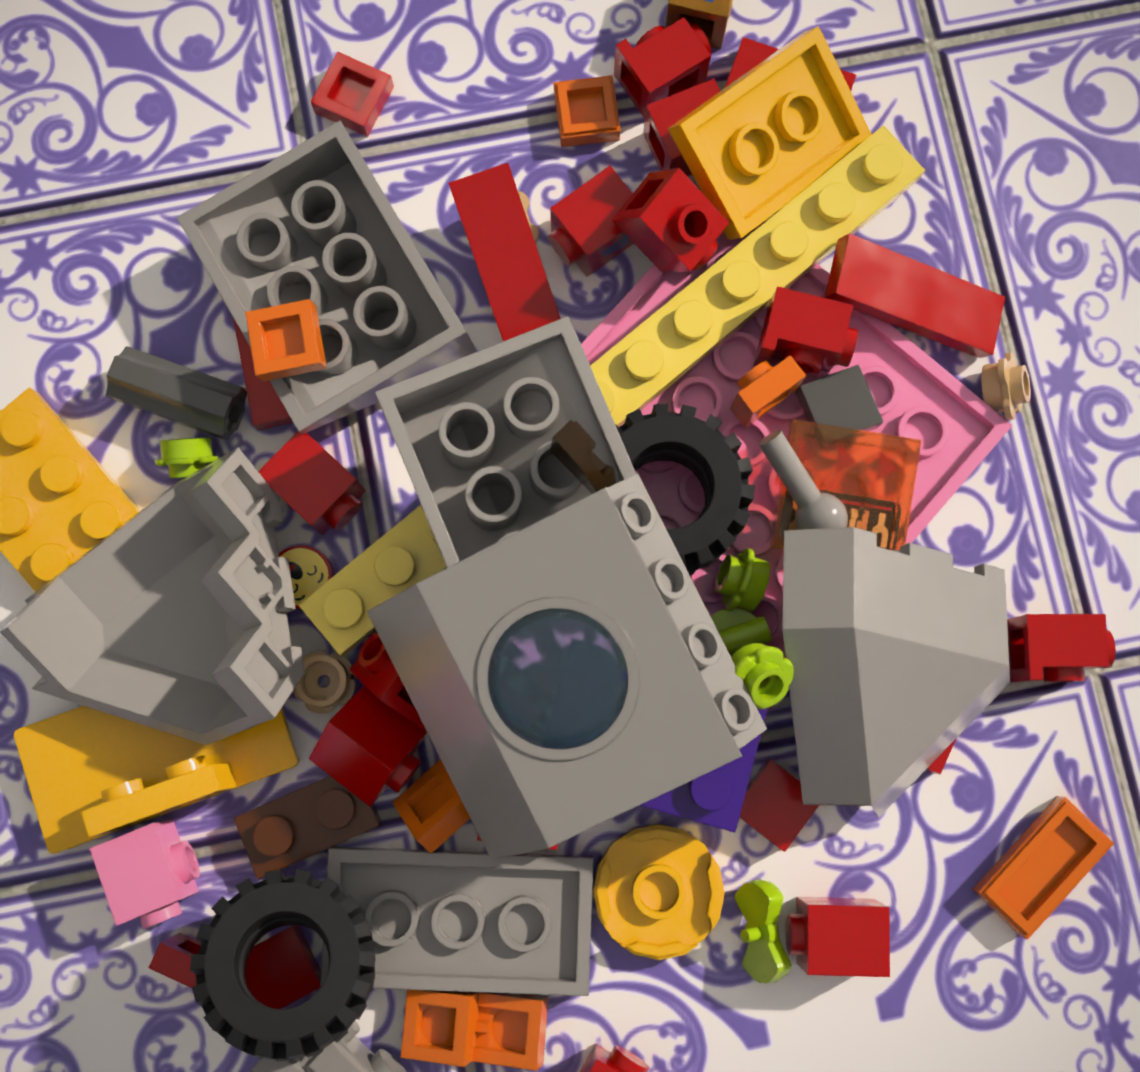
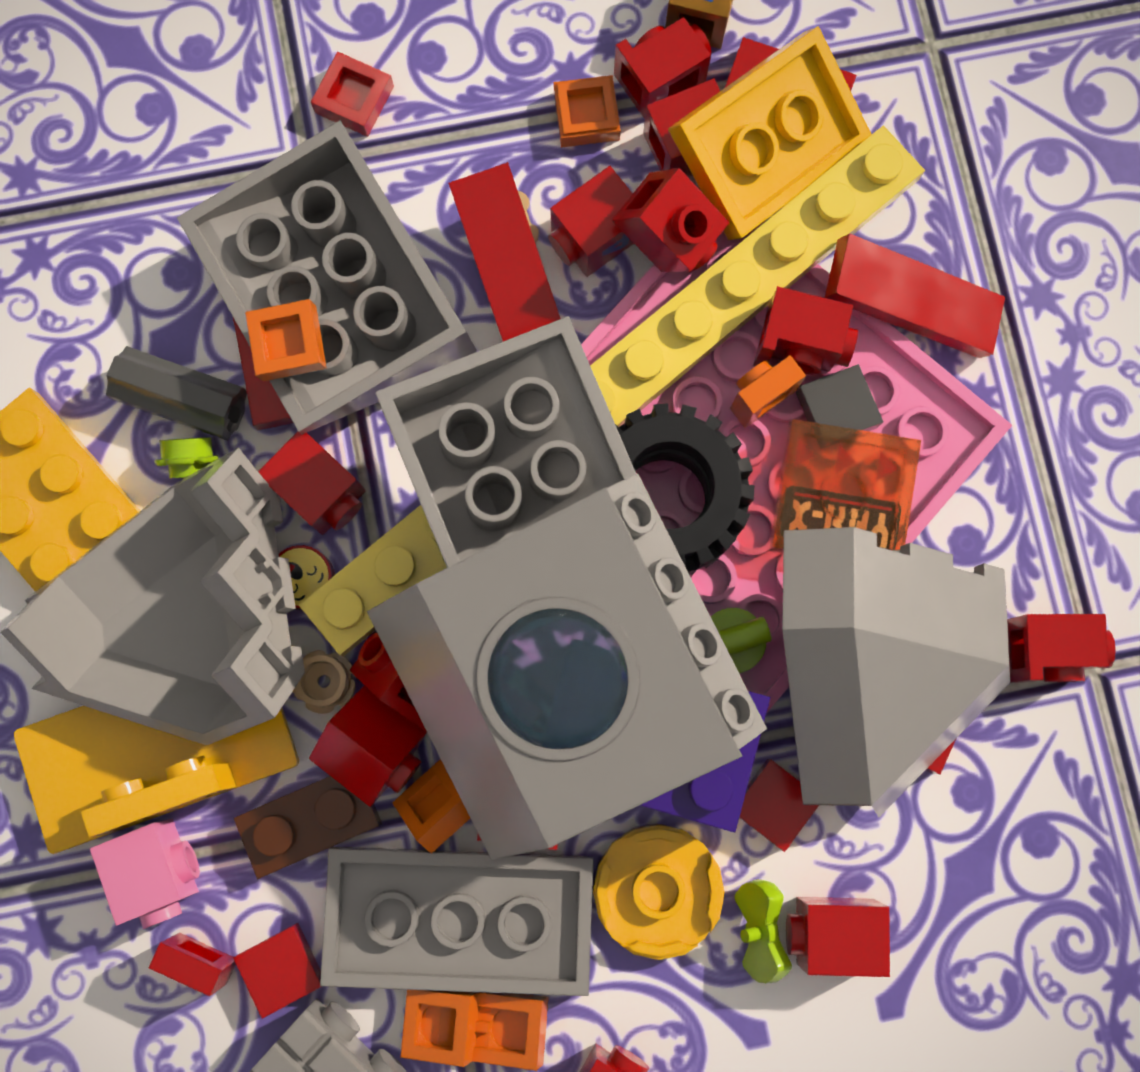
(236, 930): black tyre -> none
(574, 450): dark brown tile -> none
(742, 580): lime plate -> none
(763, 673): lime plate -> none
(814, 508): light grey bar -> none
(1006, 386): tan plate -> none
(1043, 866): orange tile -> none

